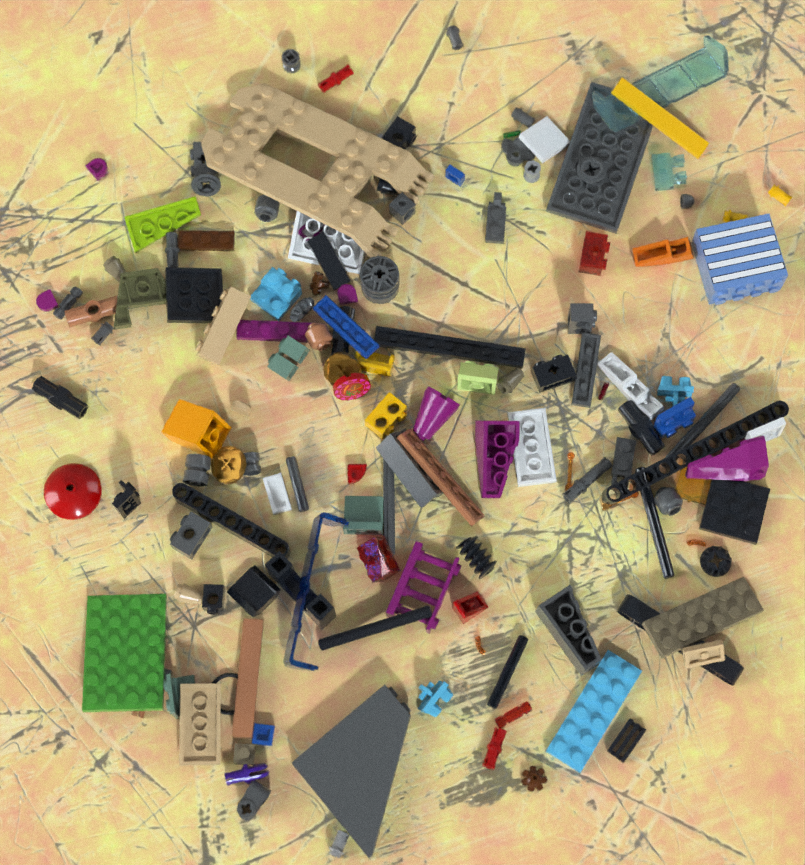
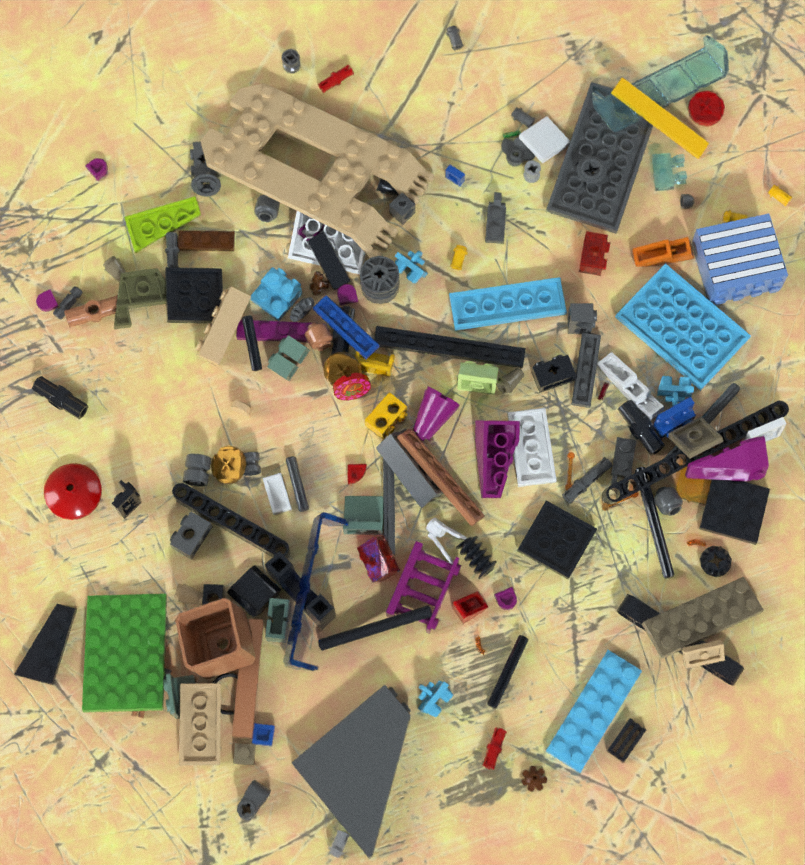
(46, 652): none -> black wing
(102, 333): dark grey pin -> none
(196, 428): light orange slope -> none
(204, 629): none -> nougat plate
(244, 774): dark purple arm -> none
(252, 344): none -> black axle
(278, 612): none -> sand green piece
(402, 130): black brick -> none
(416, 272): none -> medium azure hips
(438, 529): none -> white plant
(458, 258): none -> yellow pin
(506, 599): none -> magenta tile
(507, 303): none -> medium azure plate
(513, 714): clear red axle -> none
(557, 539): none -> black plate
(569, 629): dark grey wedge -> none
(683, 326): none -> medium azure plate
(695, 437): none -> dark tan tile
(706, 108): none -> red tile

